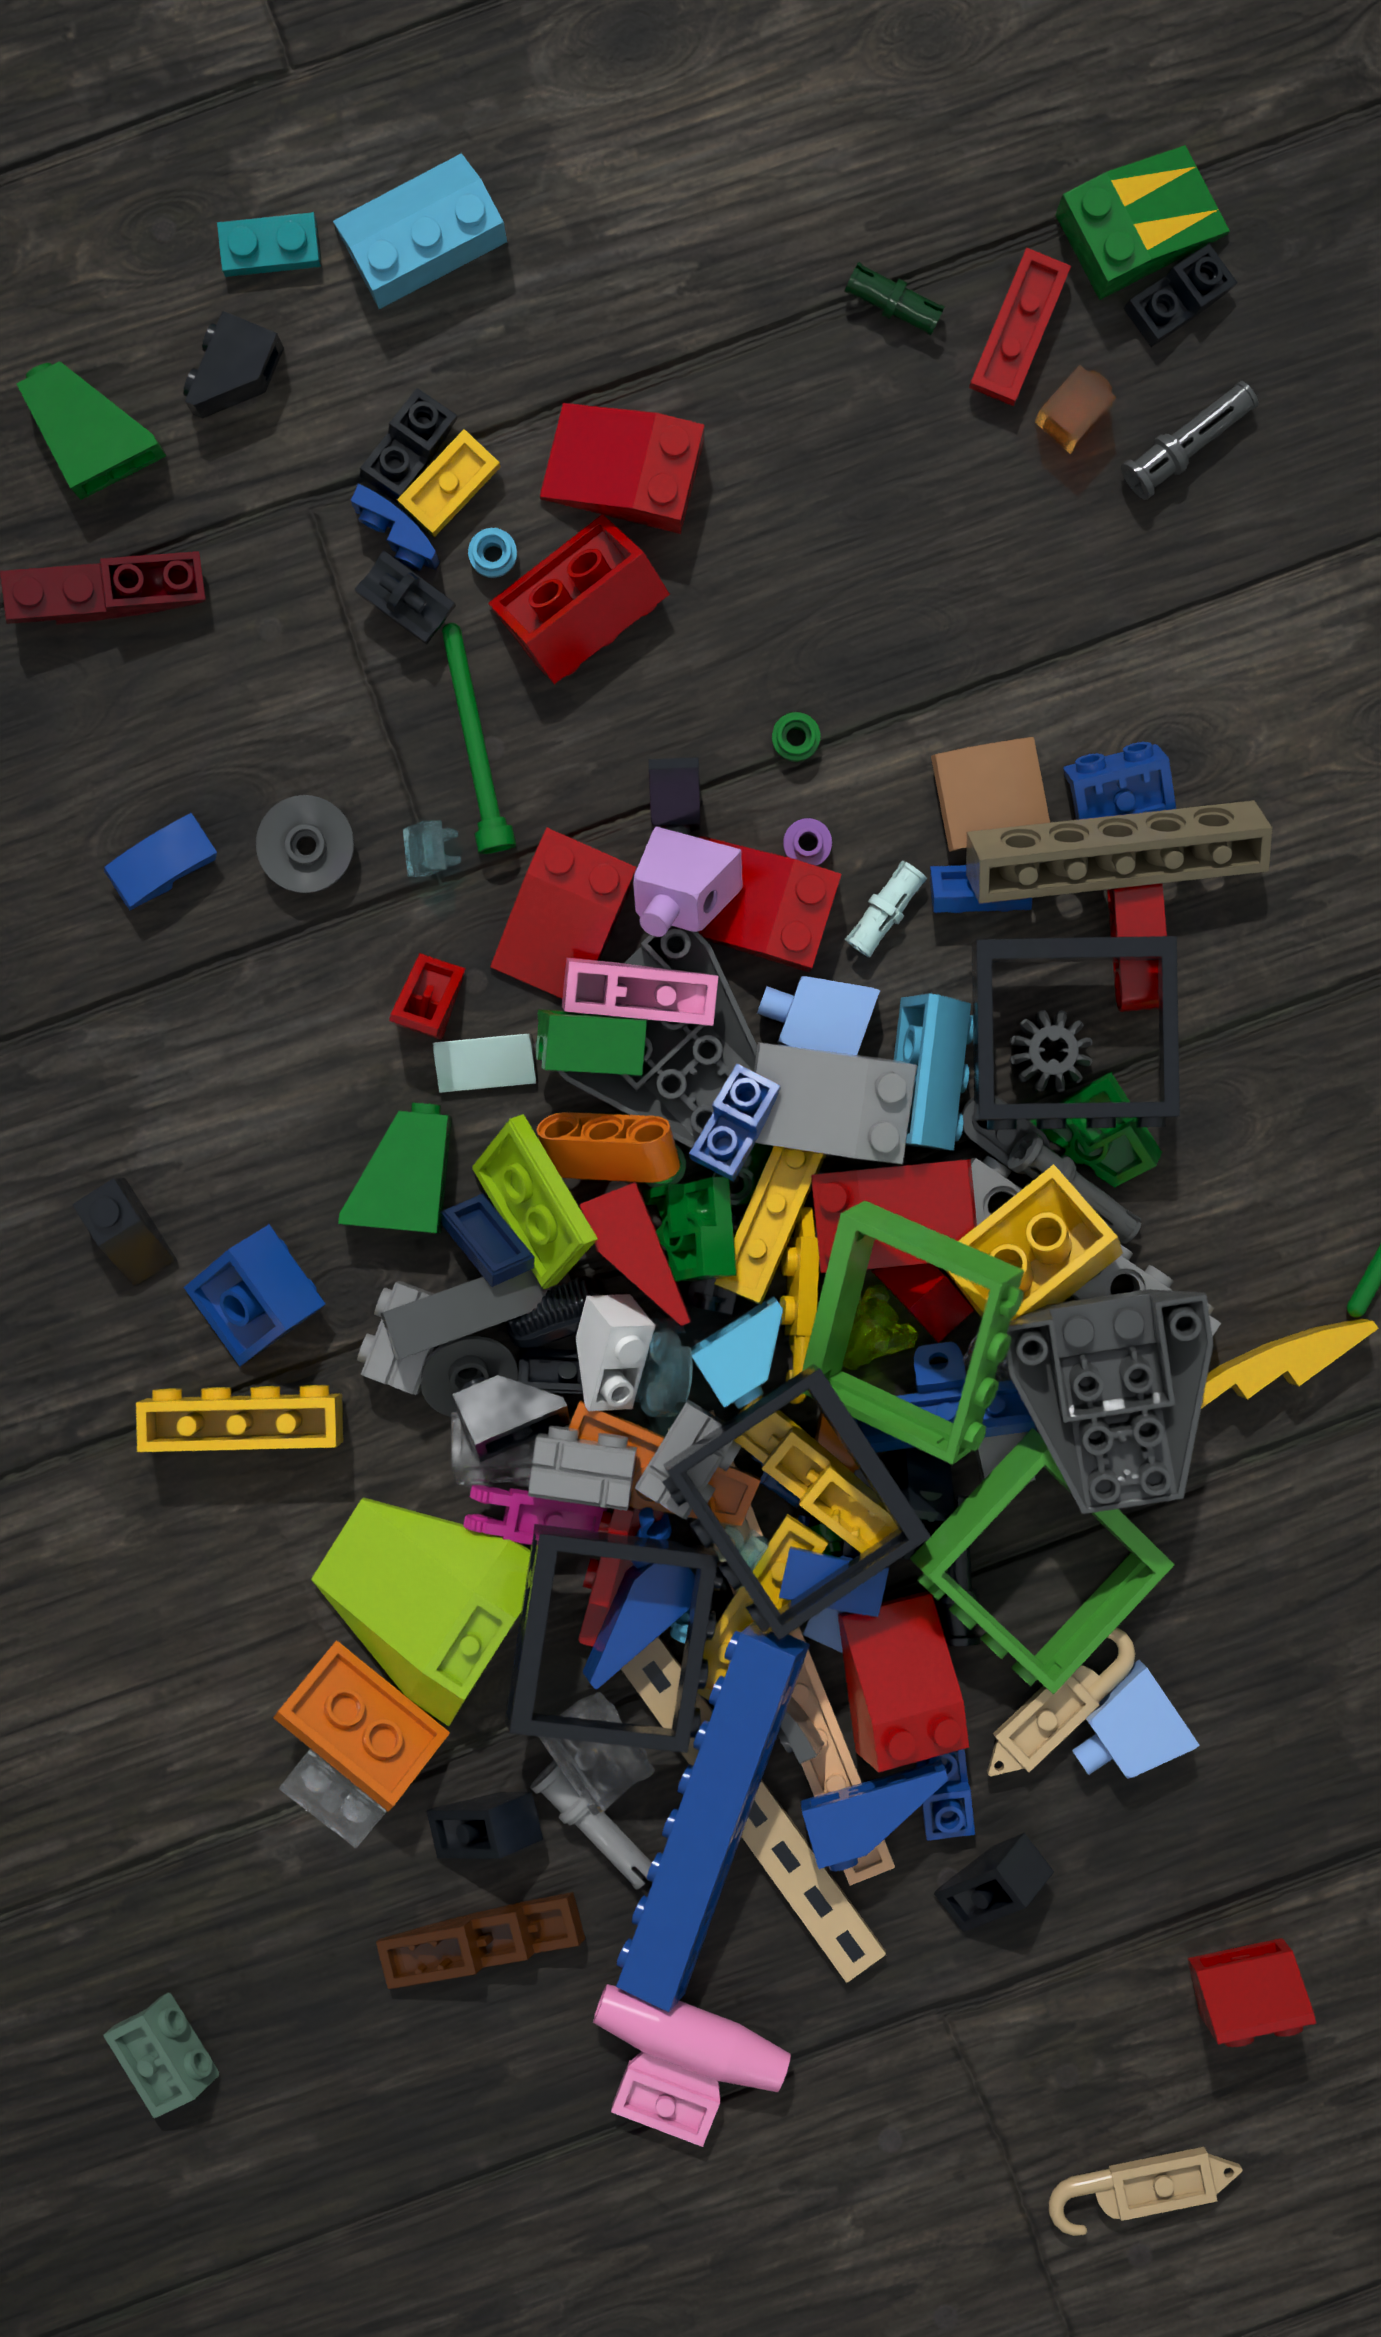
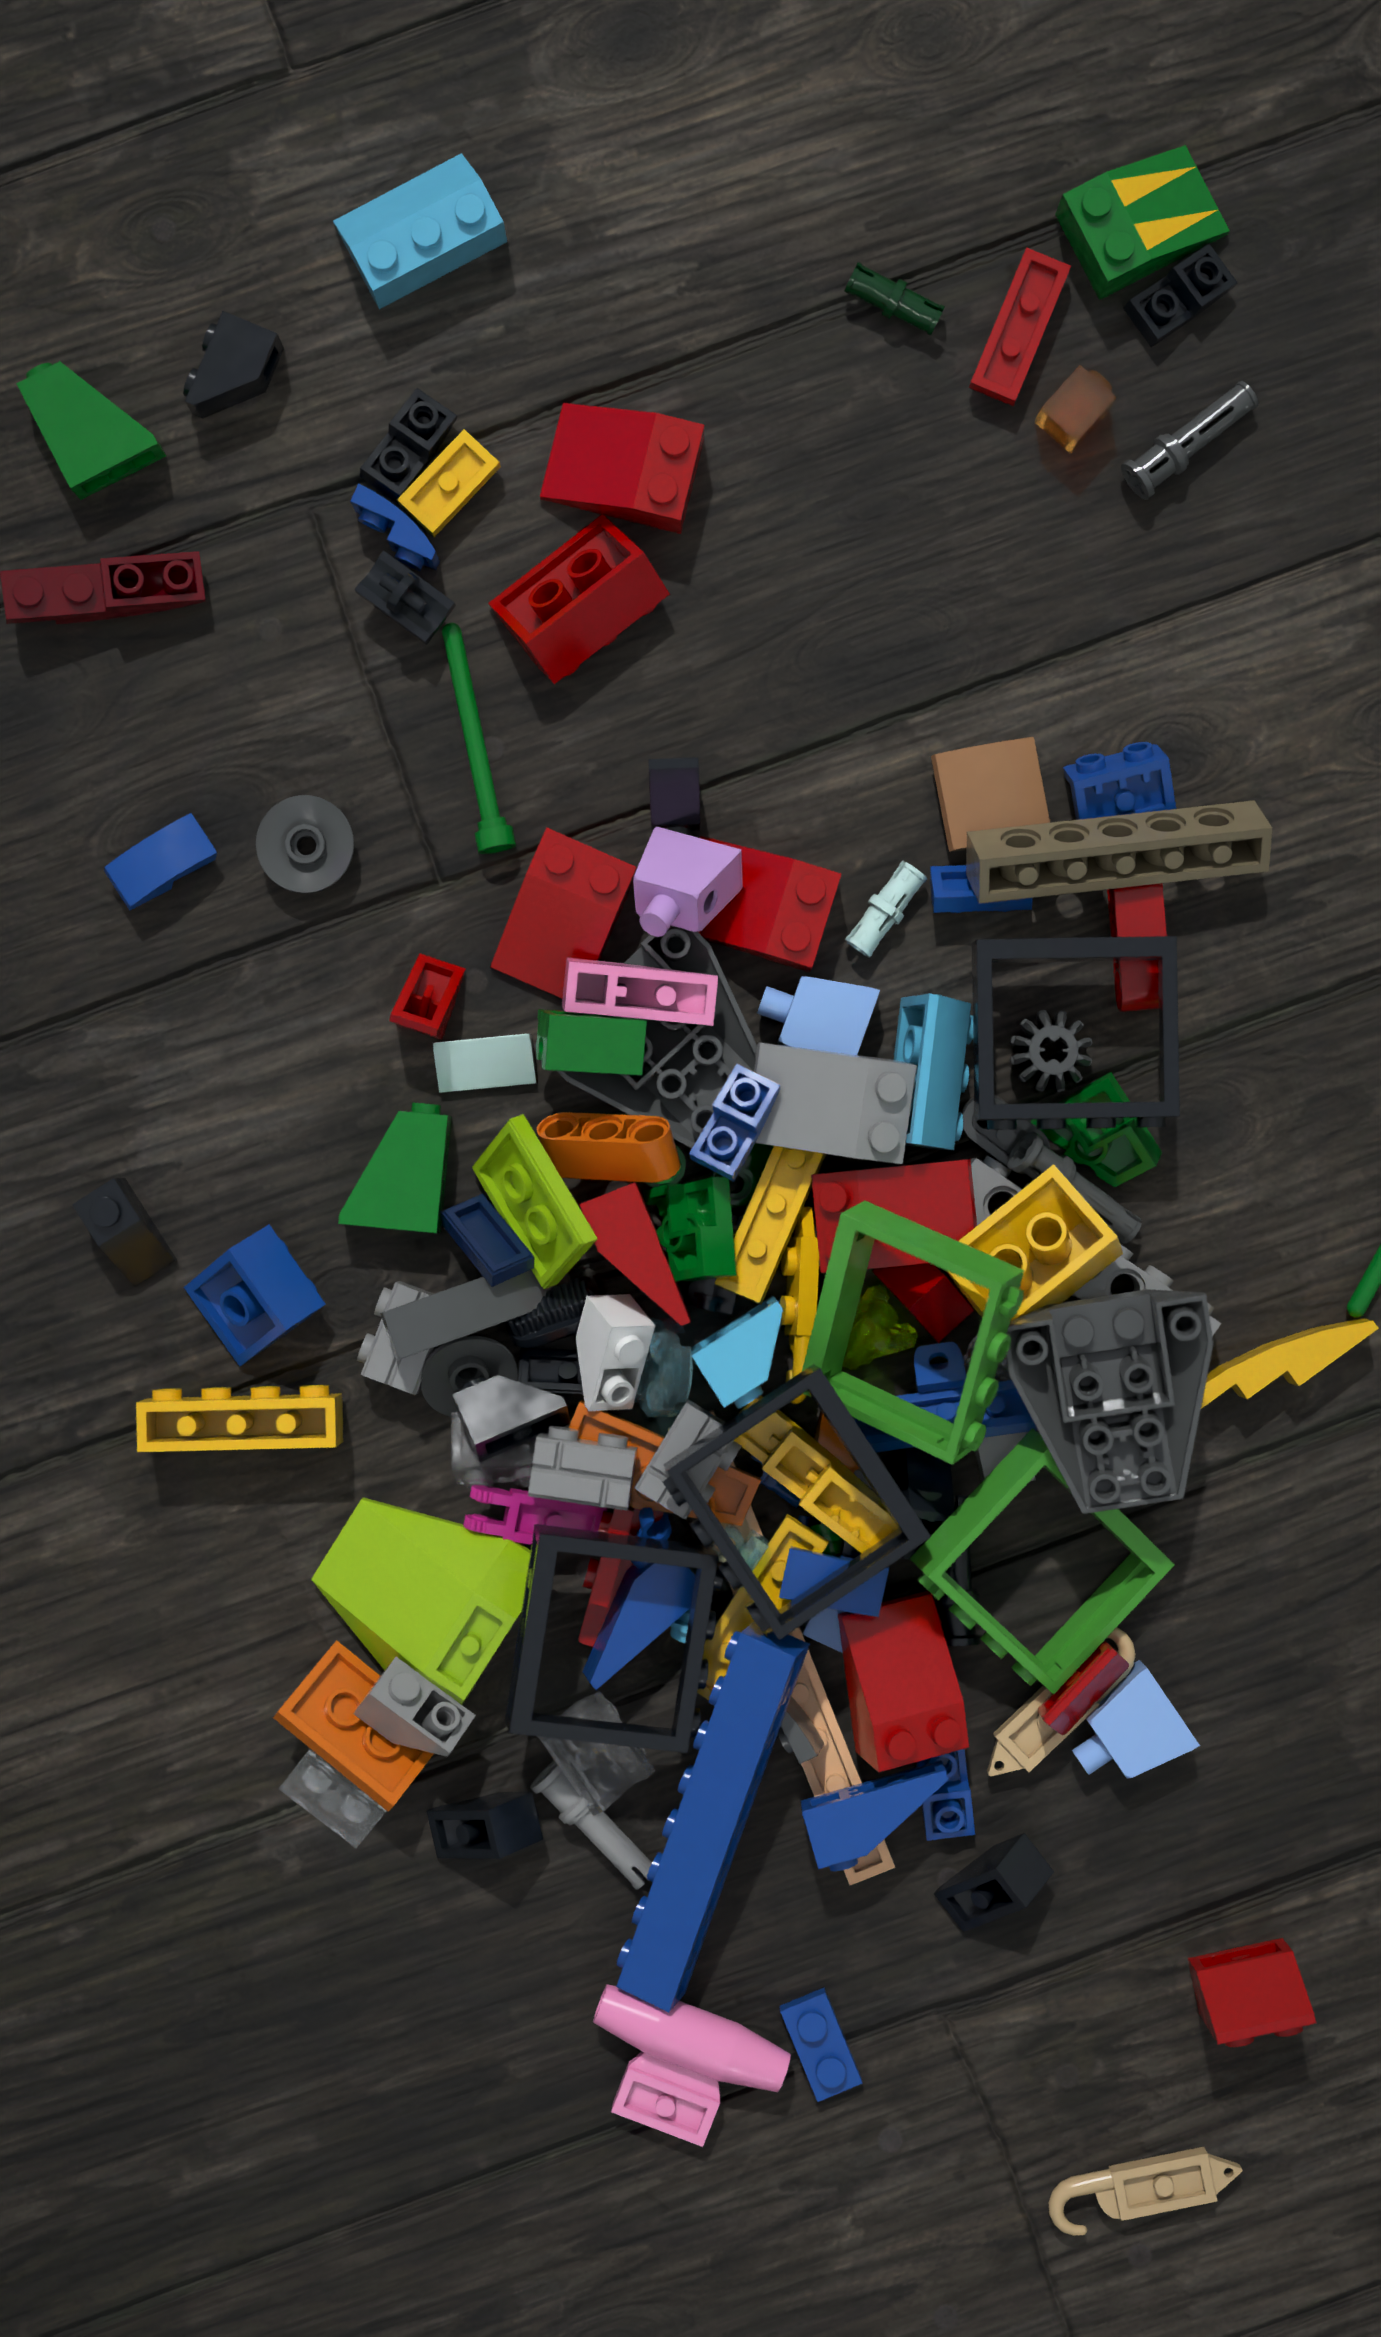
(162, 2056): sand green bracket -> none
(269, 244): teal plate -> none
(413, 1711): none -> light grey slope
(426, 848): clear light blue tile -> none
(480, 1940): reddish brown slope -> none
(488, 538): medium azure plate -> none
(770, 1834): tan tile -> none
(800, 722): green plate -> none
(812, 827): medium lavender plate -> none
(820, 2044): none -> blue plate
(1083, 1689): none -> red slope

